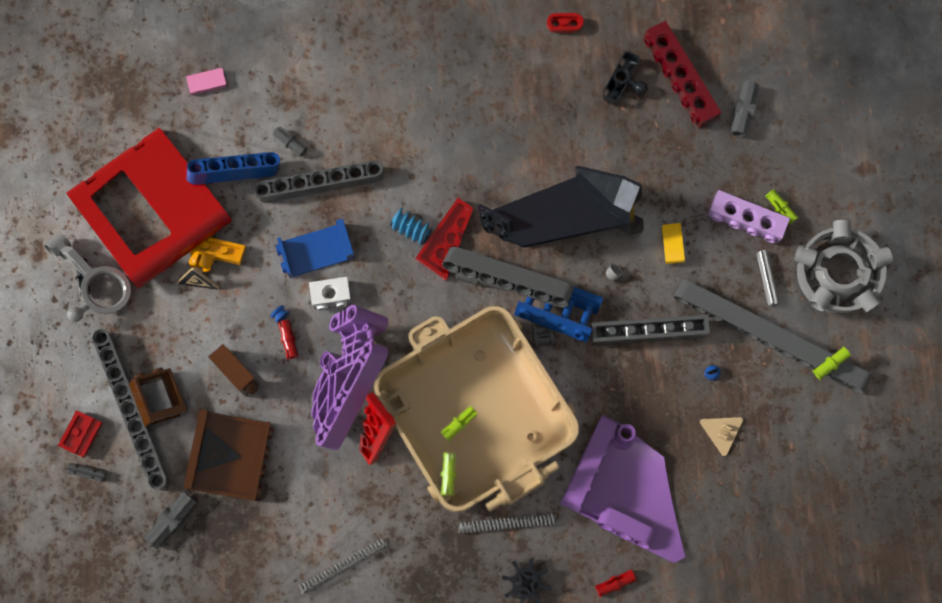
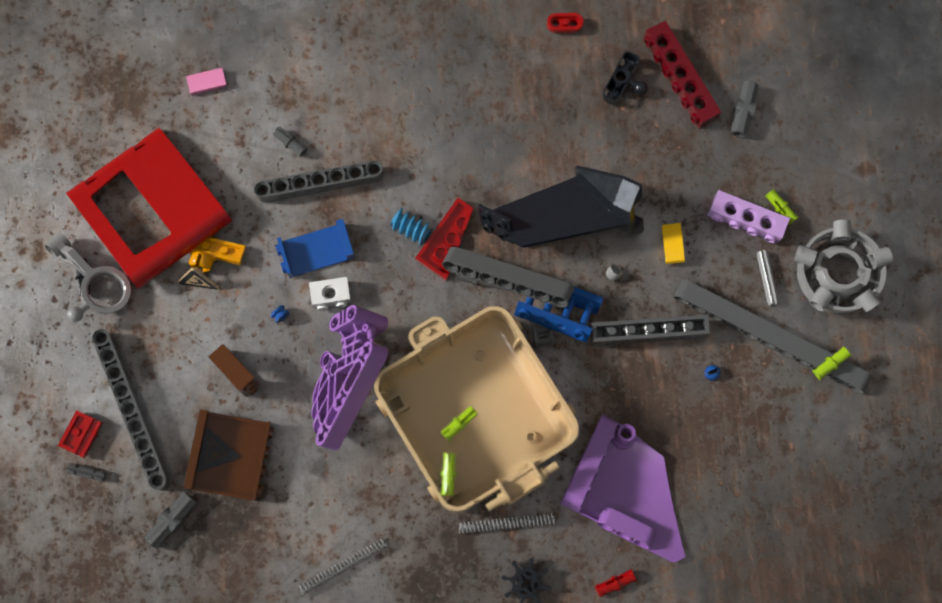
(178, 407): reddish brown window -> none
(232, 168): blue beam -> none
(288, 339): red pin -> none
(377, 429): red wing -> none
(722, 431): tan piece -> none

